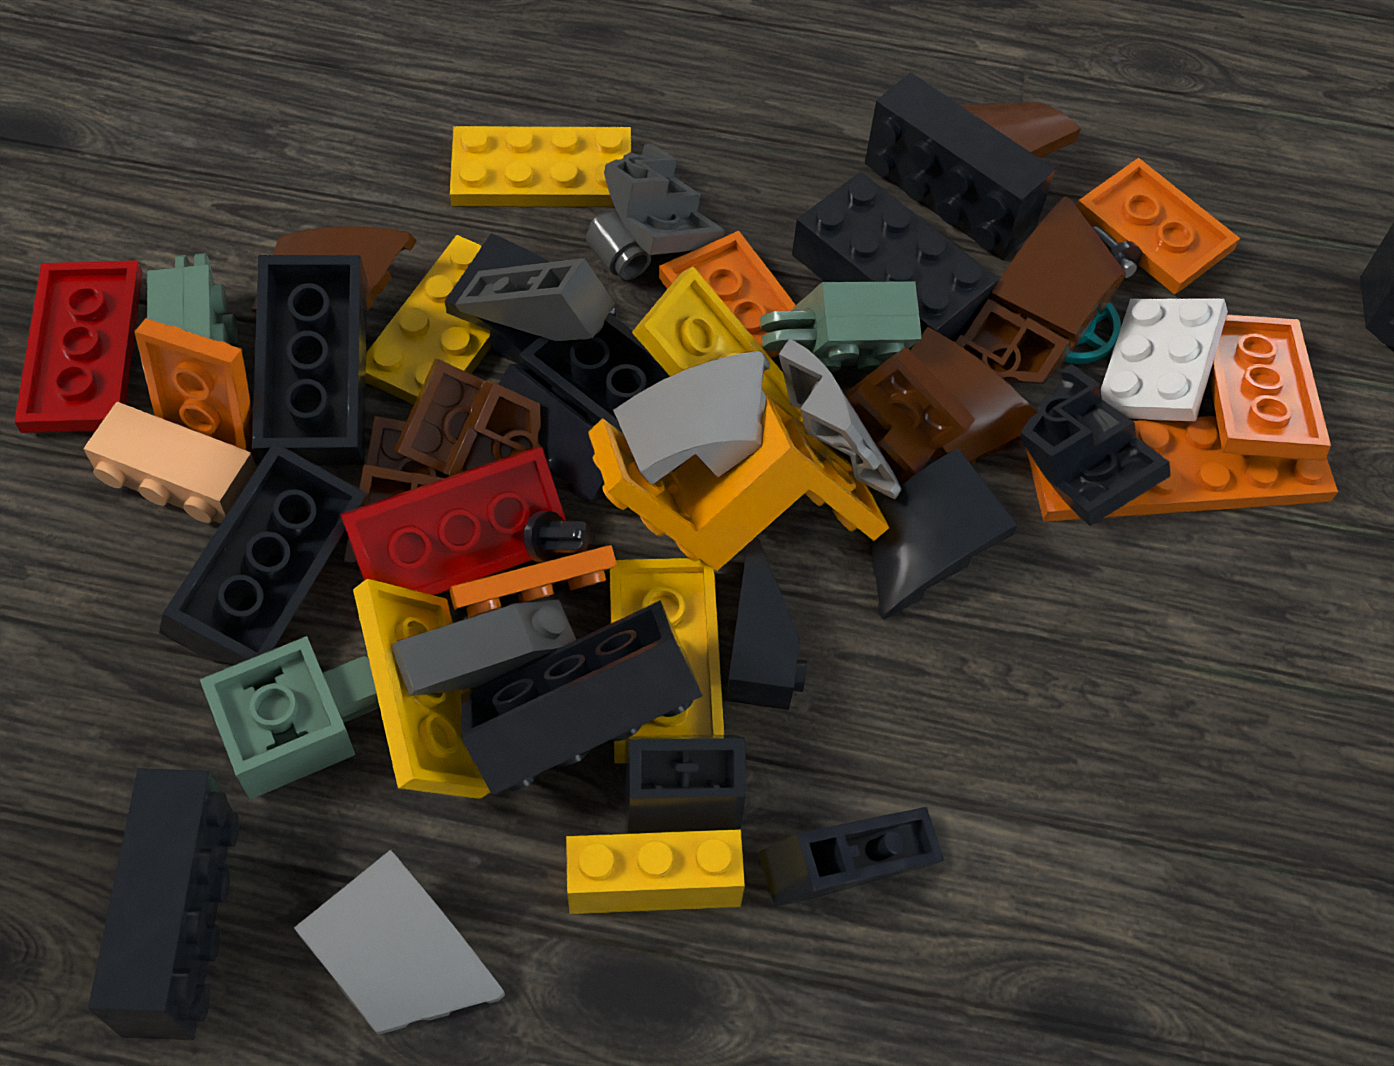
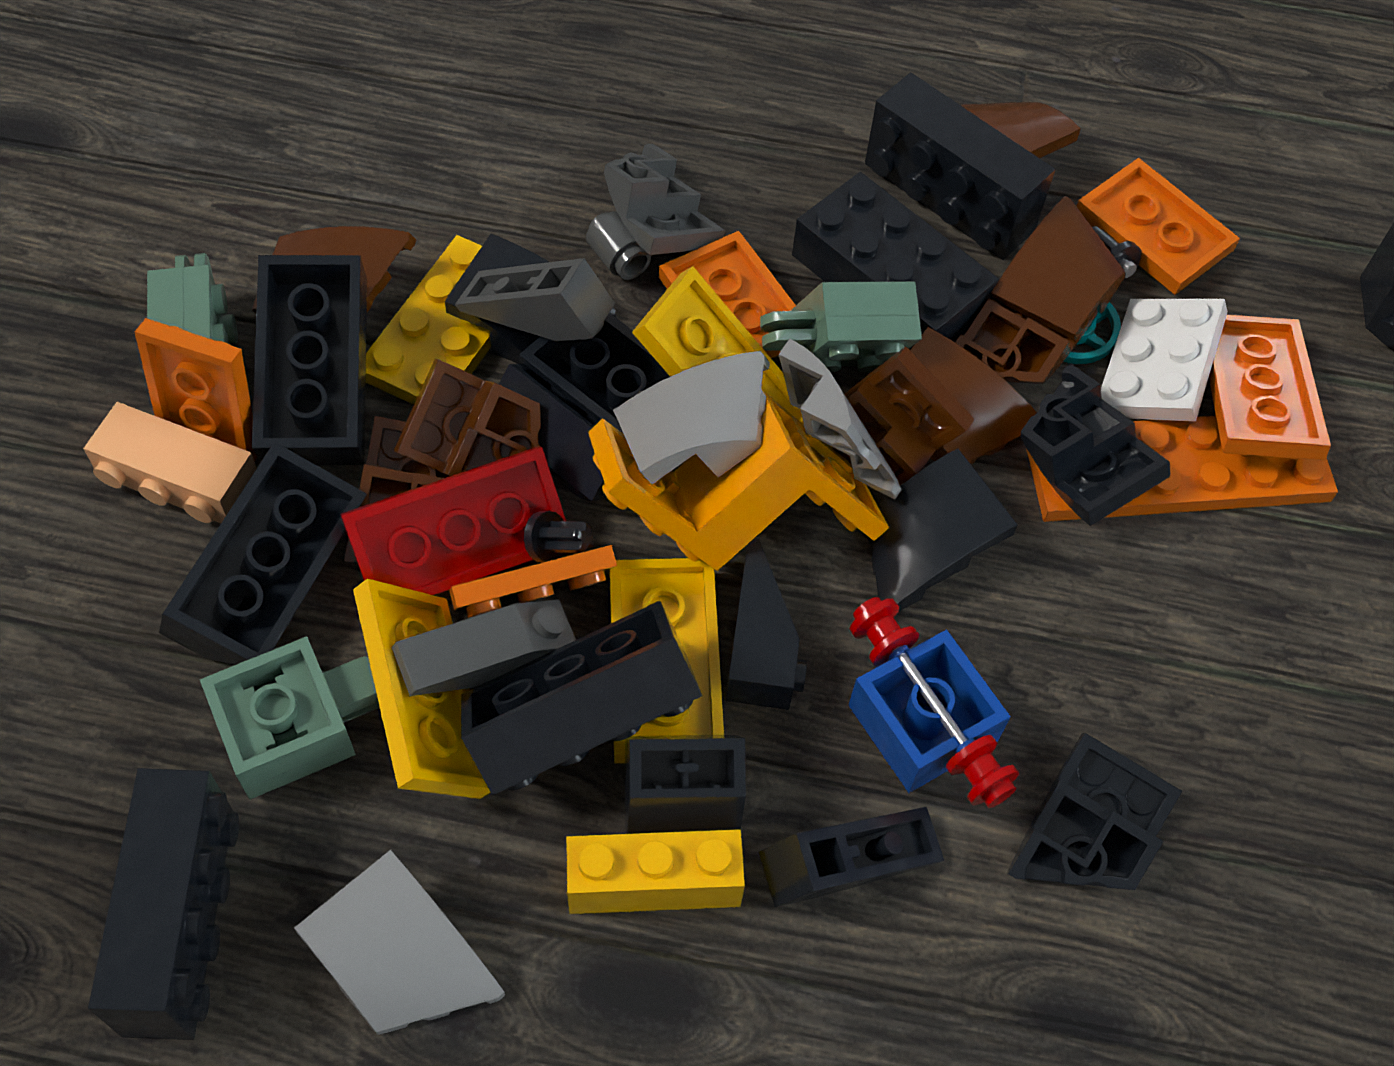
(78, 345): red plate -> none
(534, 165): yellow plate -> none
(928, 707): none -> blue brick
(1096, 821): none -> black slope

